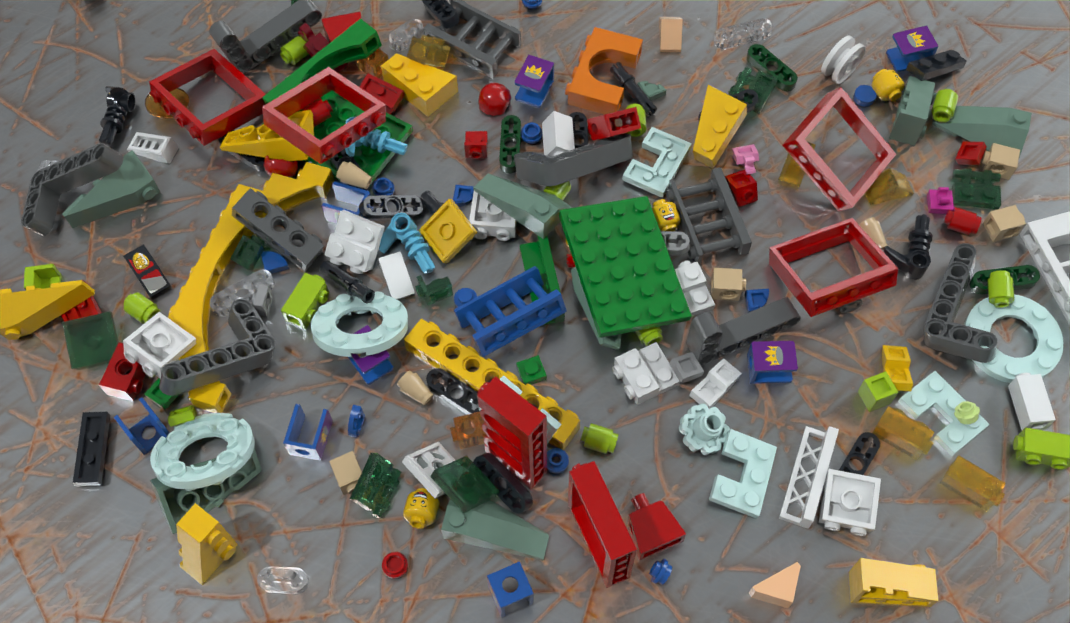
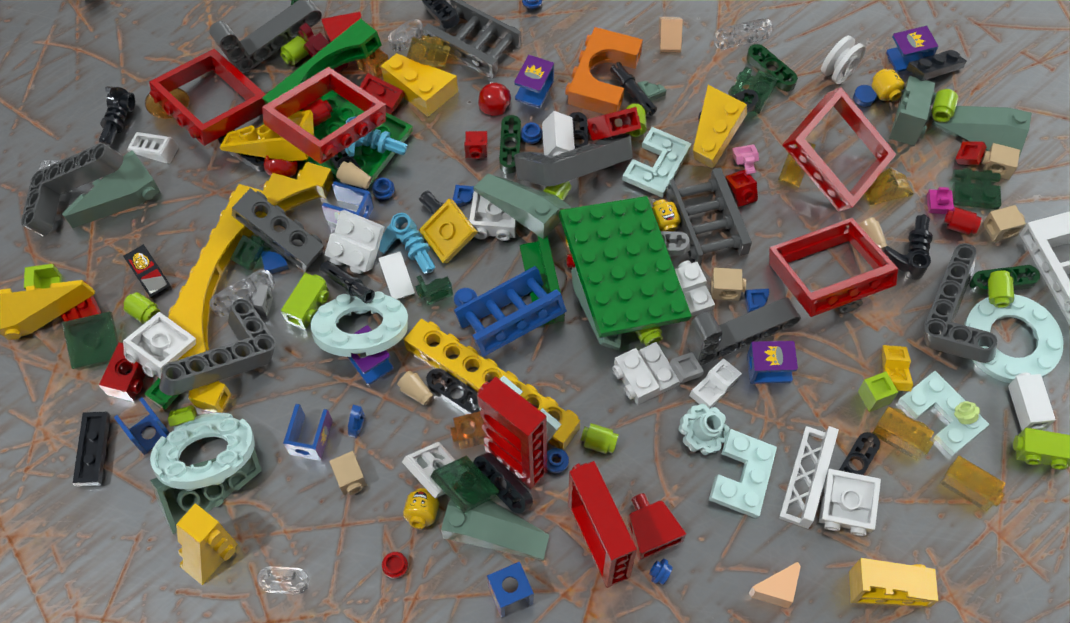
(376, 485): clear green plate -> none
(383, 212): black beam -> none
(531, 370): green plate -> none

